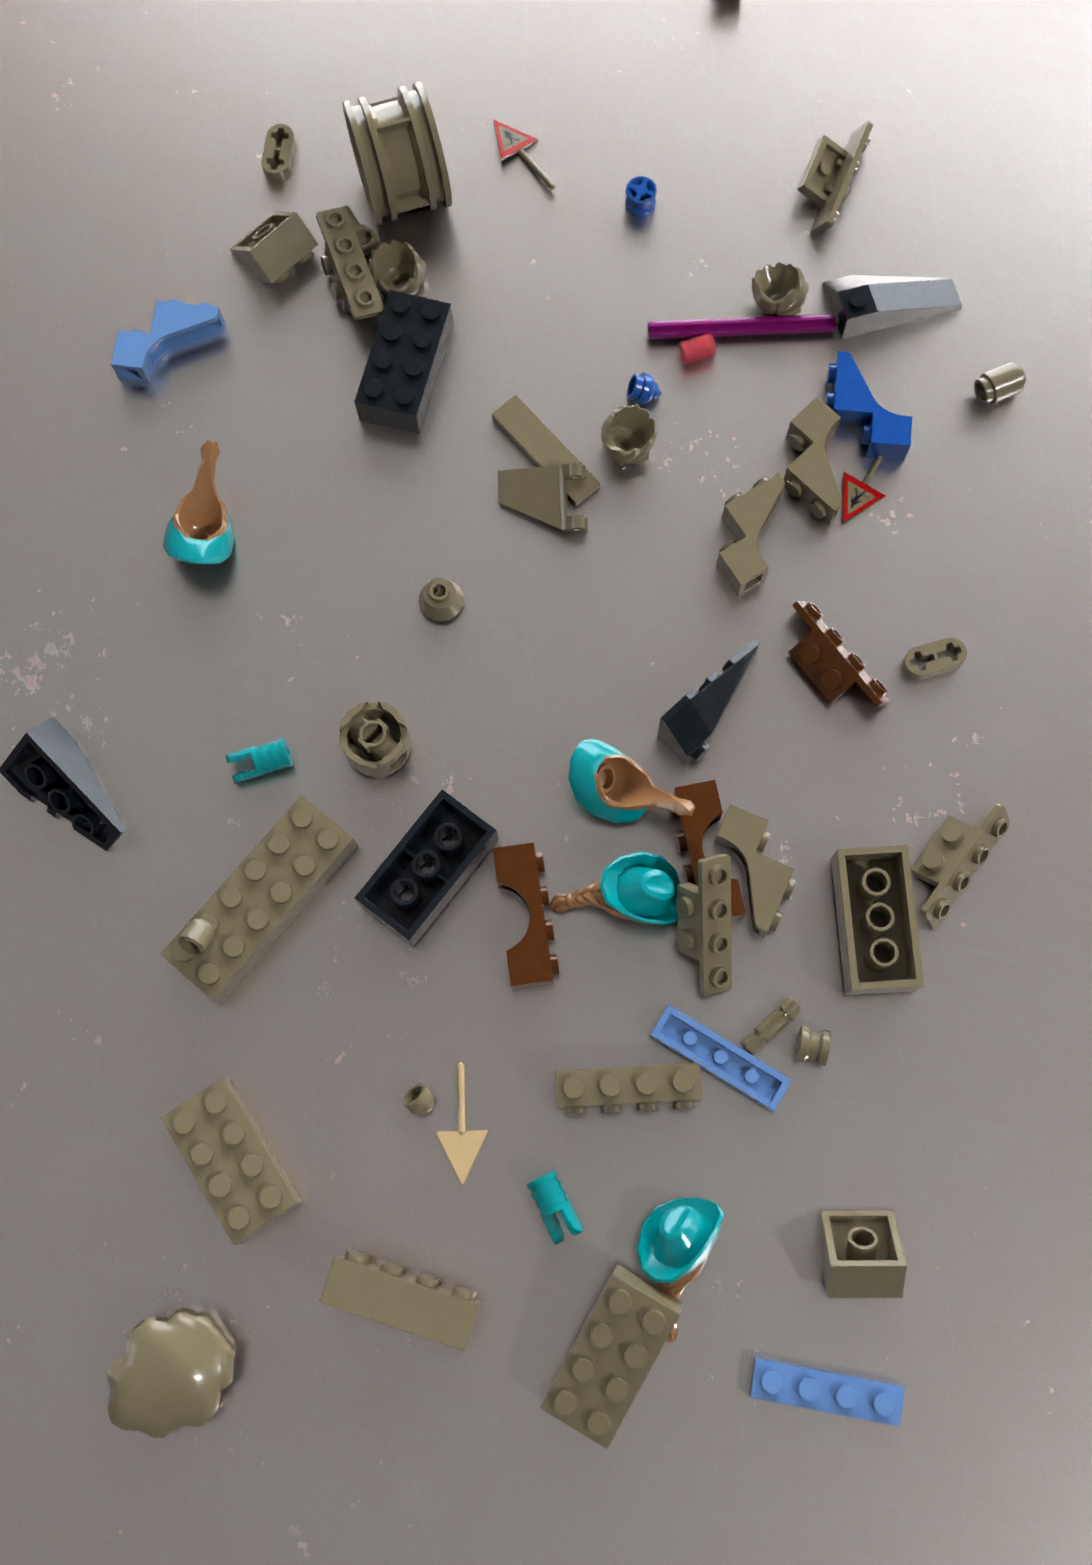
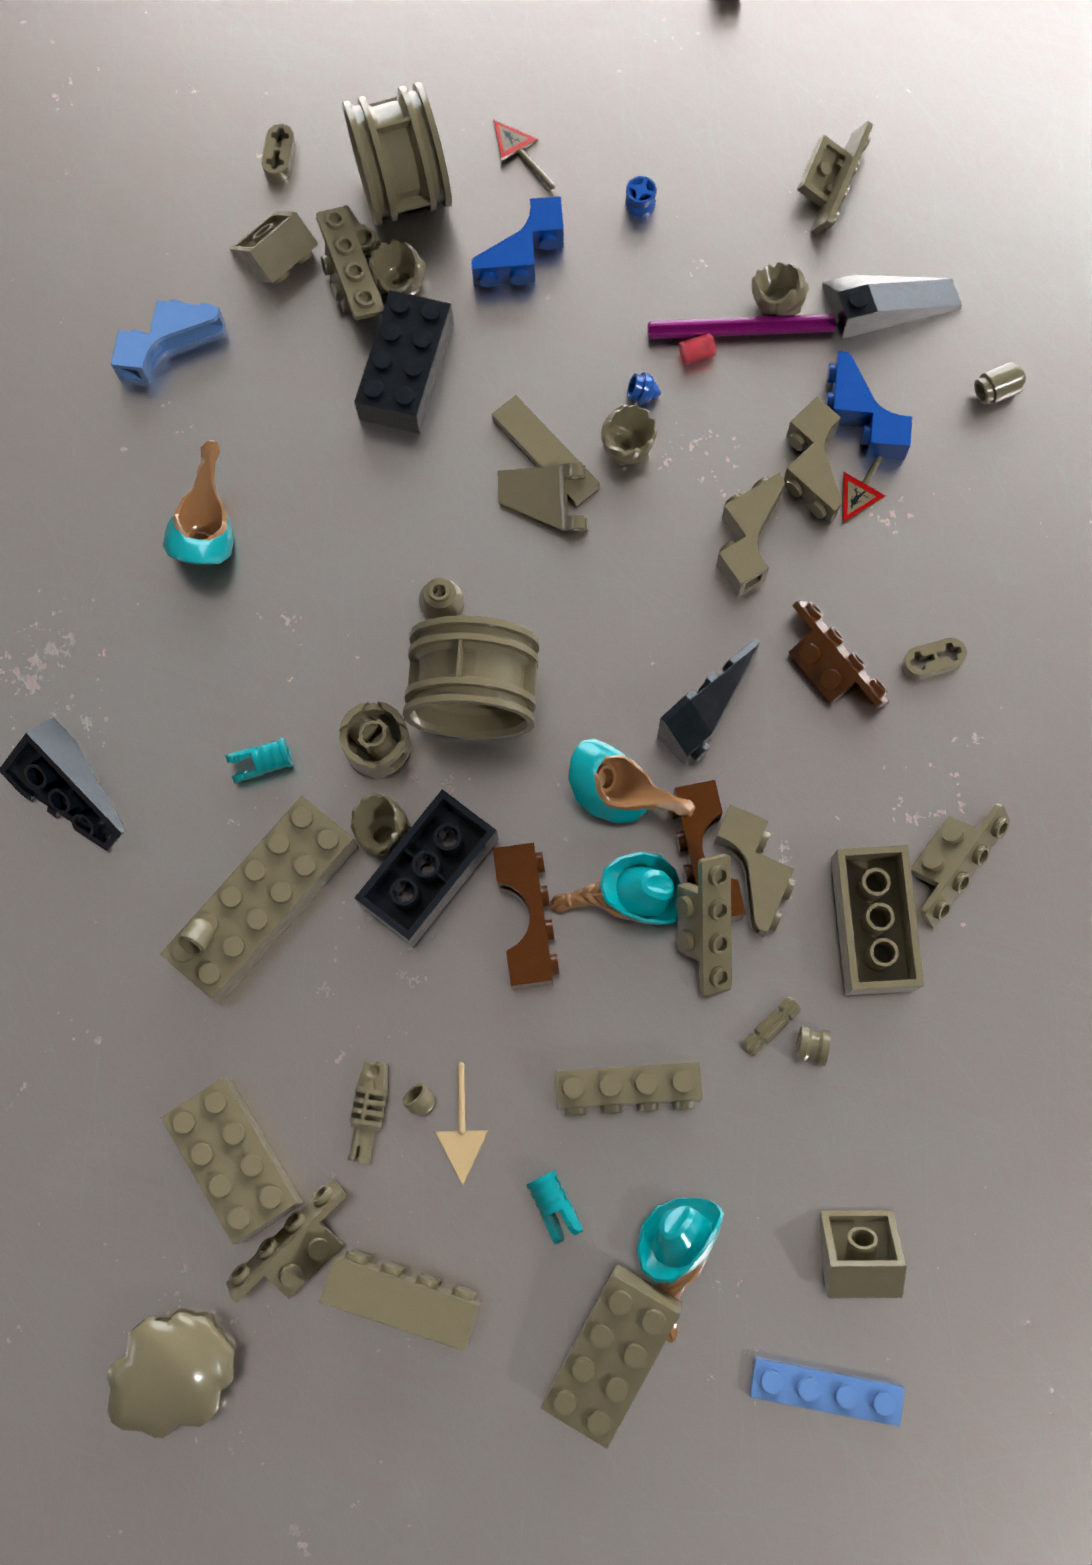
(295, 1250): none -> dark tan bracket
(368, 1109): none -> dark tan hinge
(379, 824): none -> dark tan hair
(471, 677): none -> dark tan wheel
(513, 258): none -> blue arch
(721, 1058): medium blue plate -> none

